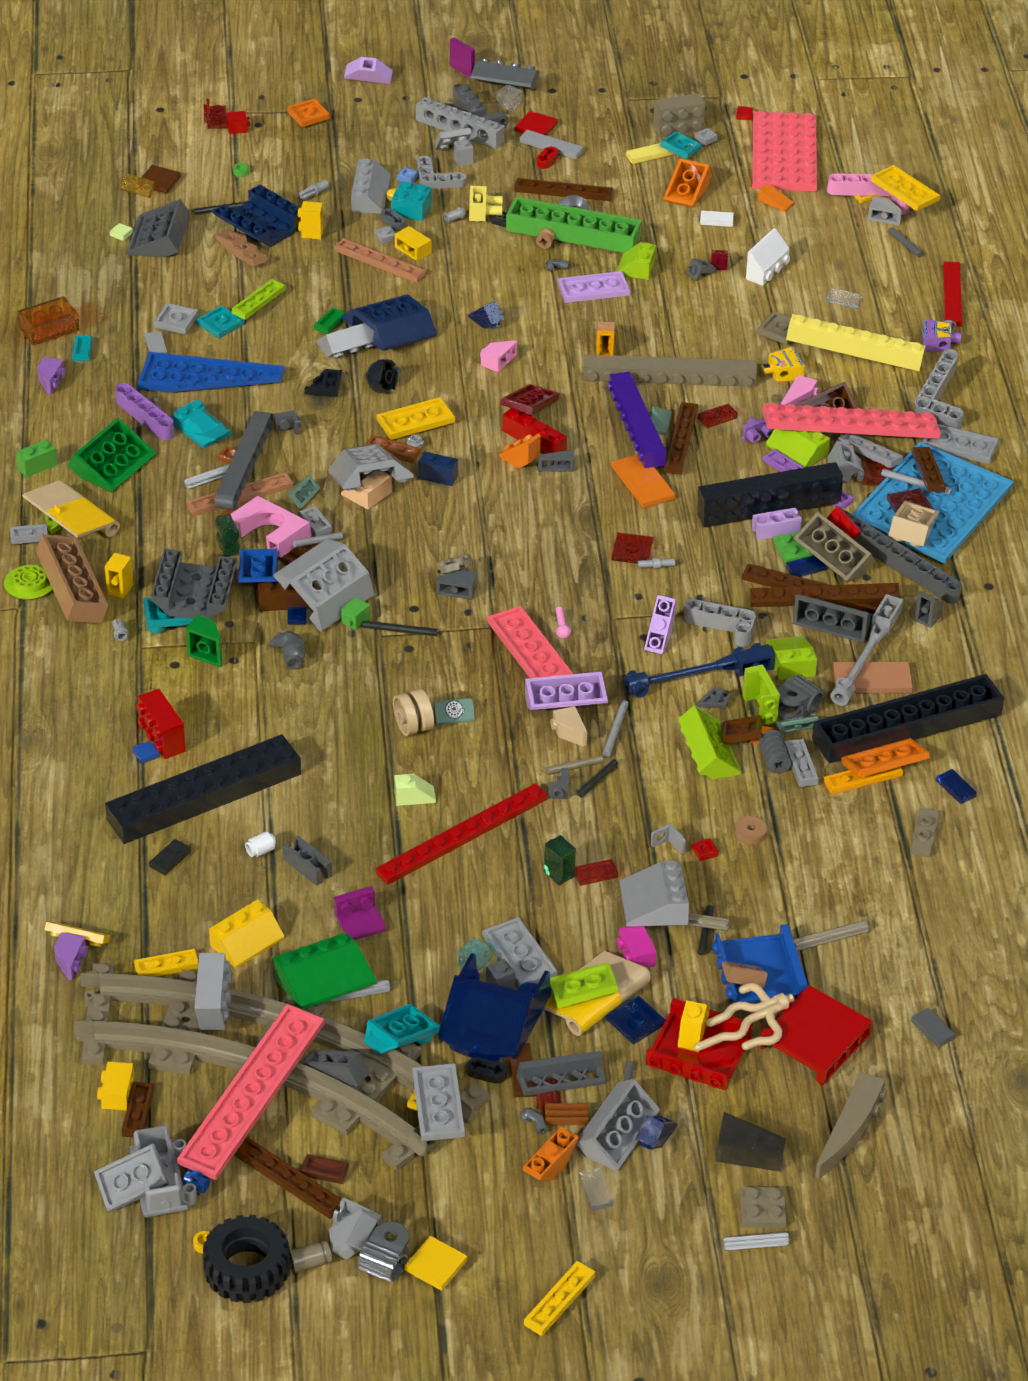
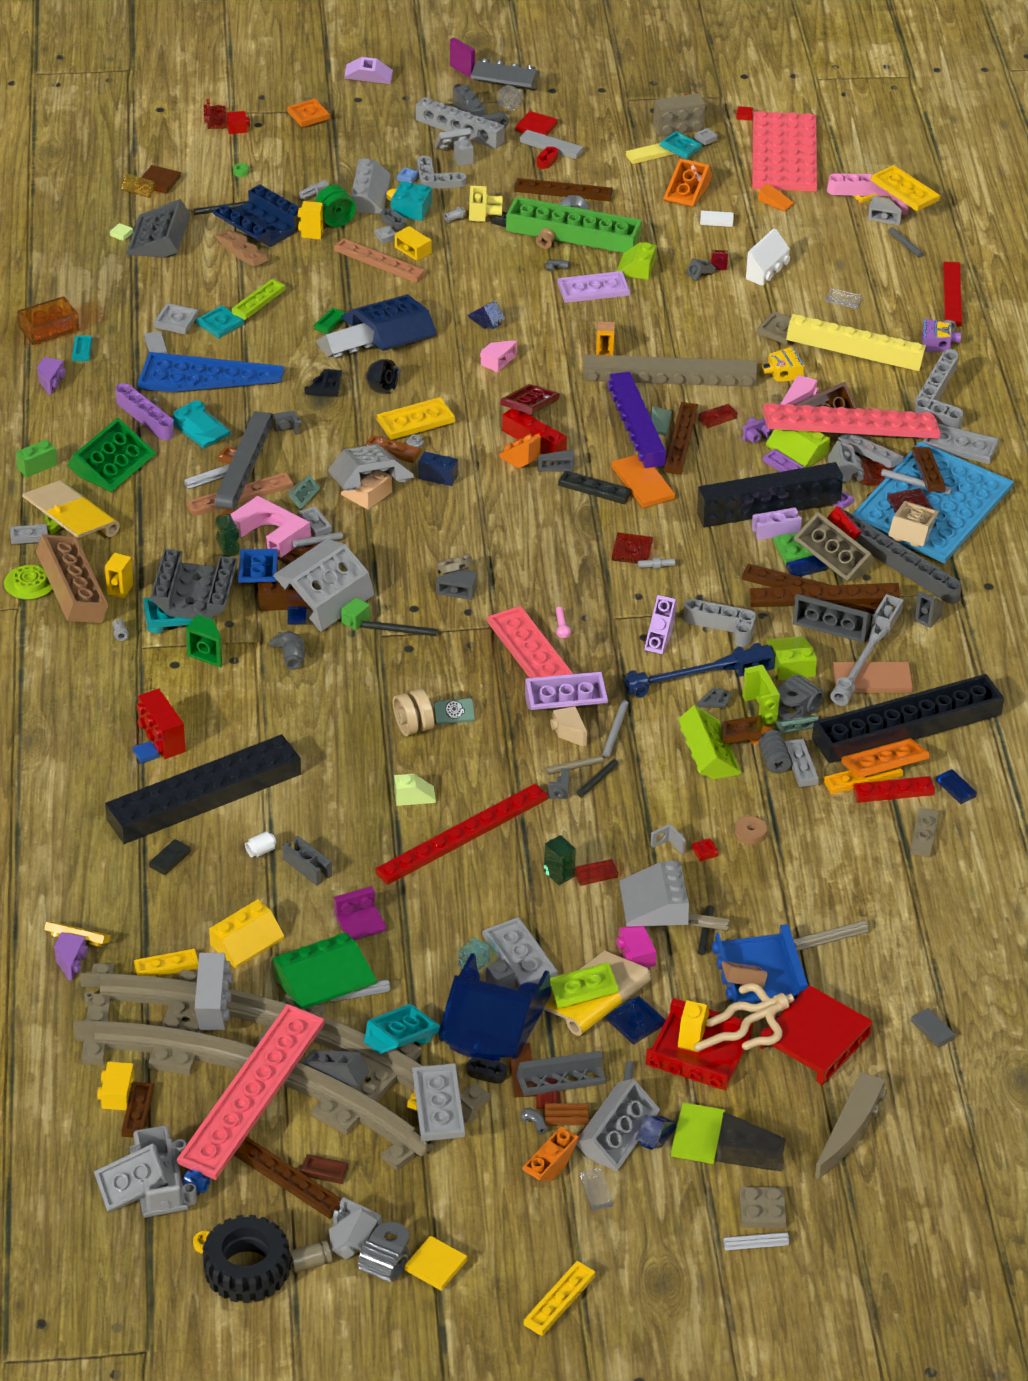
(337, 205): none -> green wheel
(594, 487): none -> pearl dark grey tile
(697, 1133): none -> lime tile
(893, 789): none -> red plate

